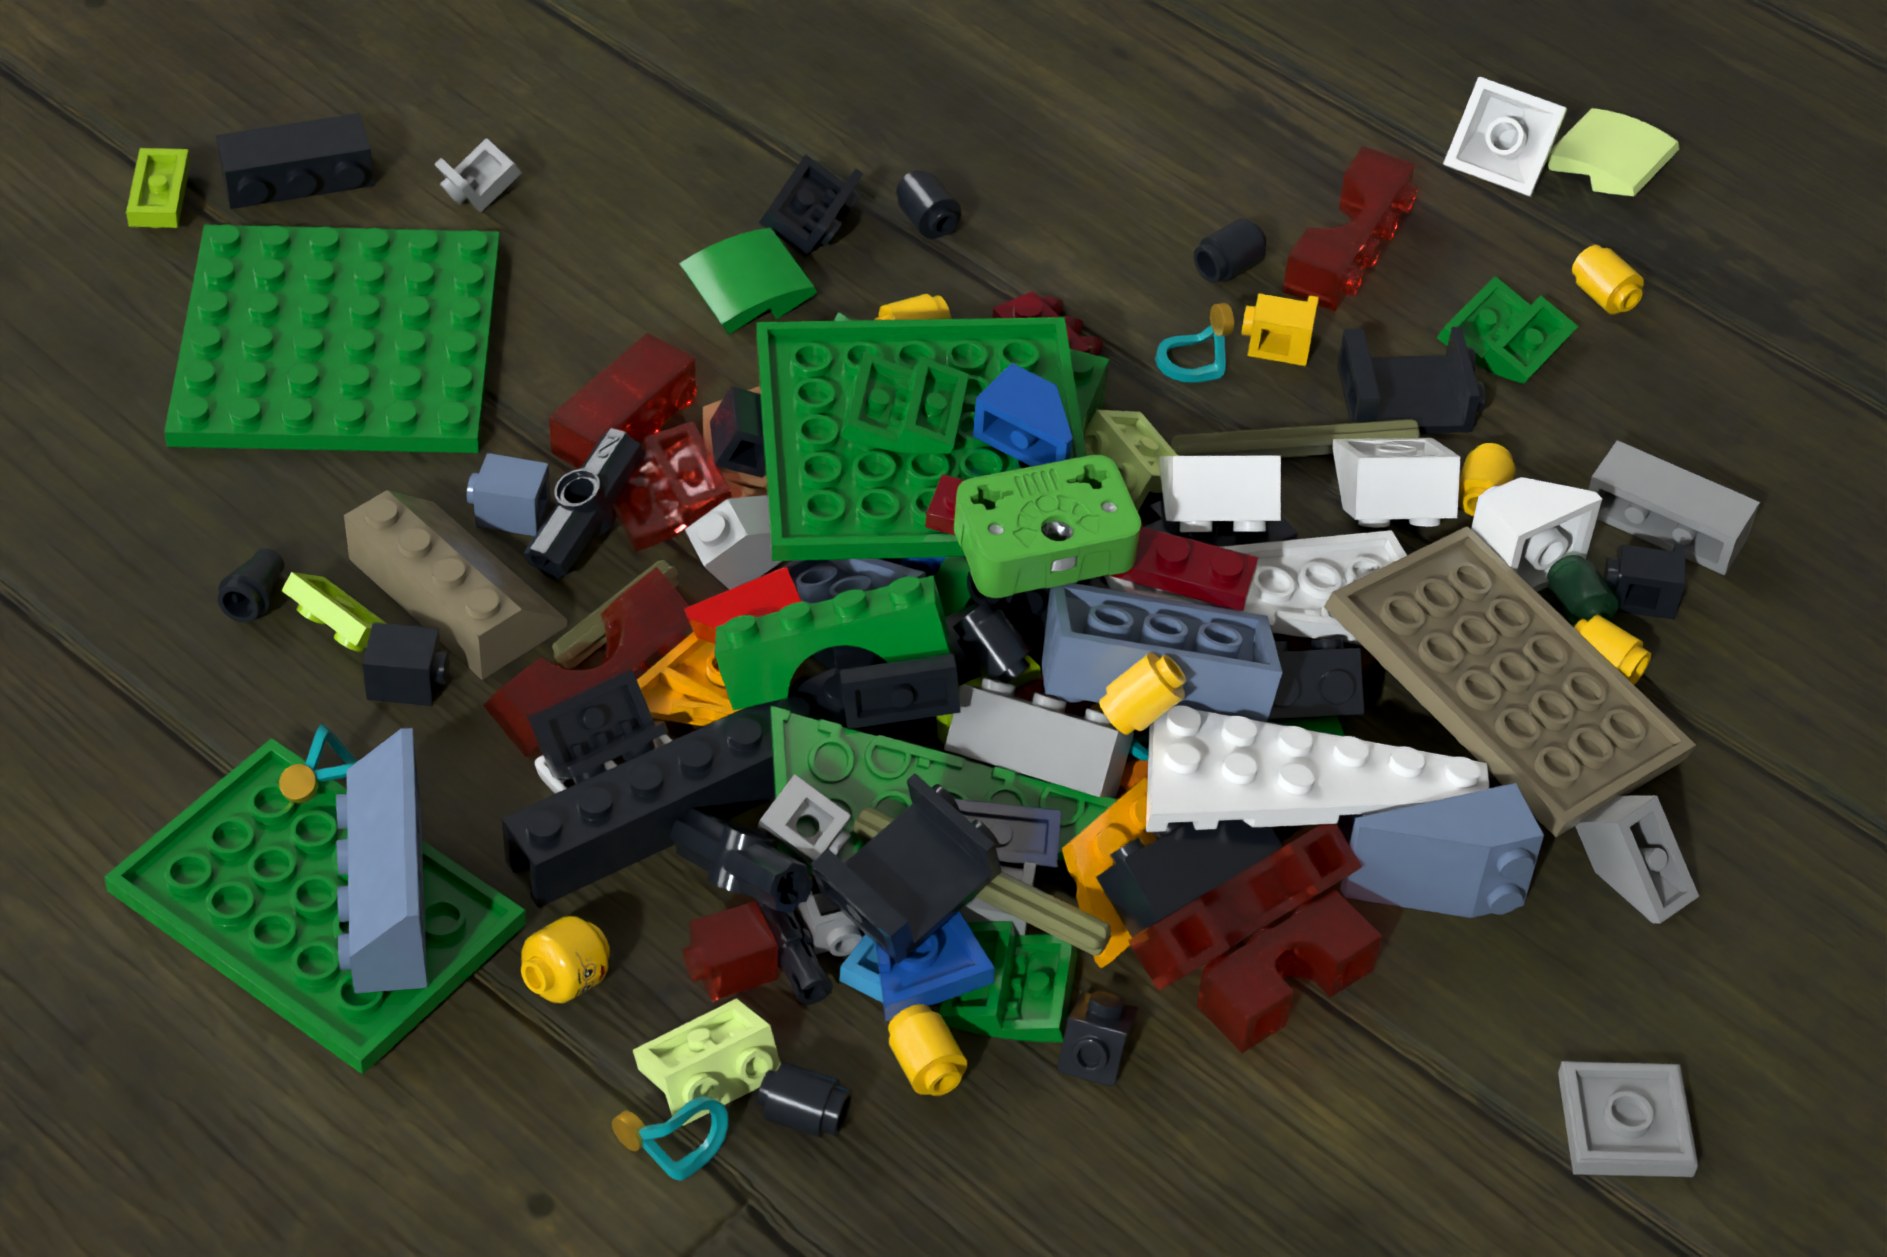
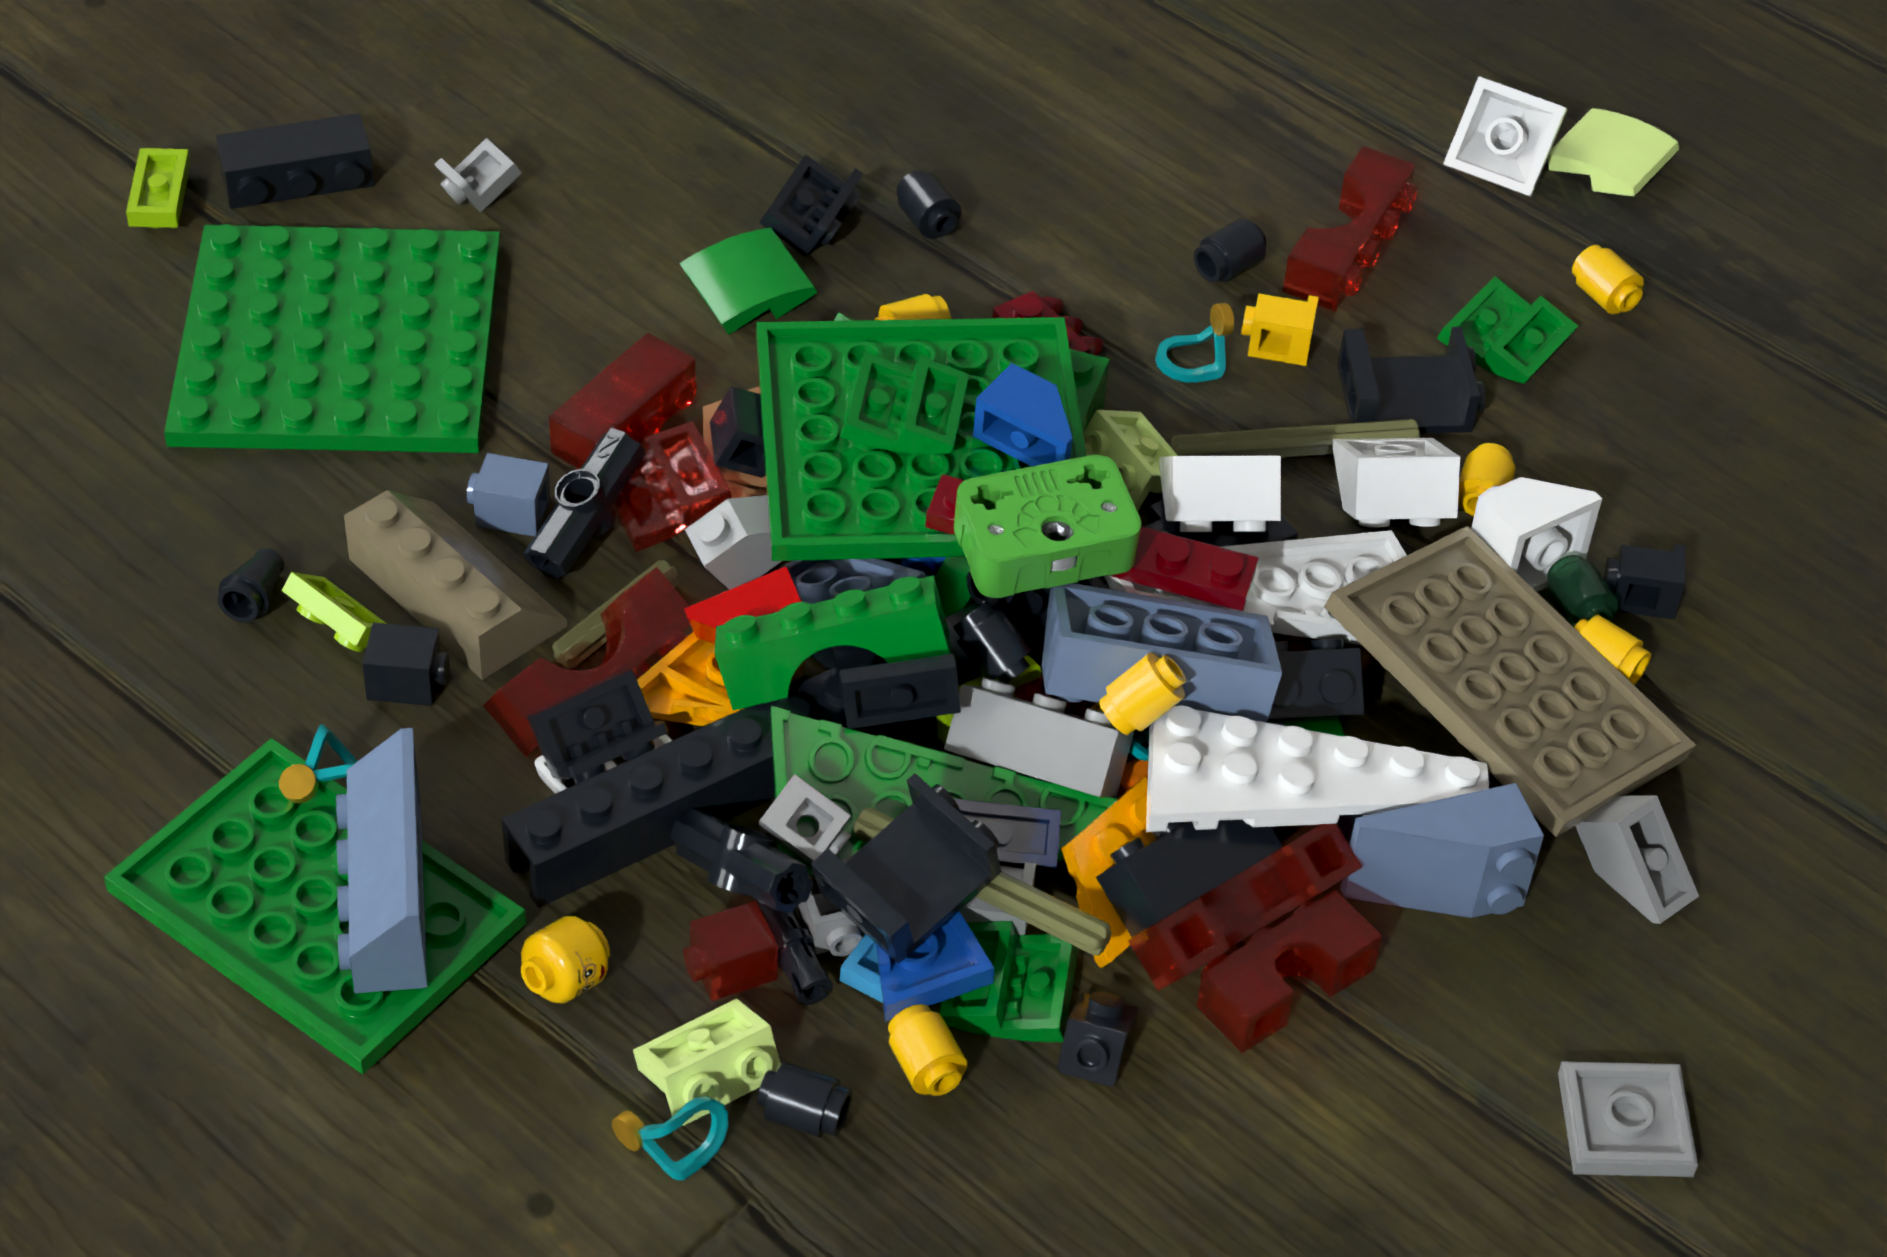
(1672, 507): light grey brick -> none

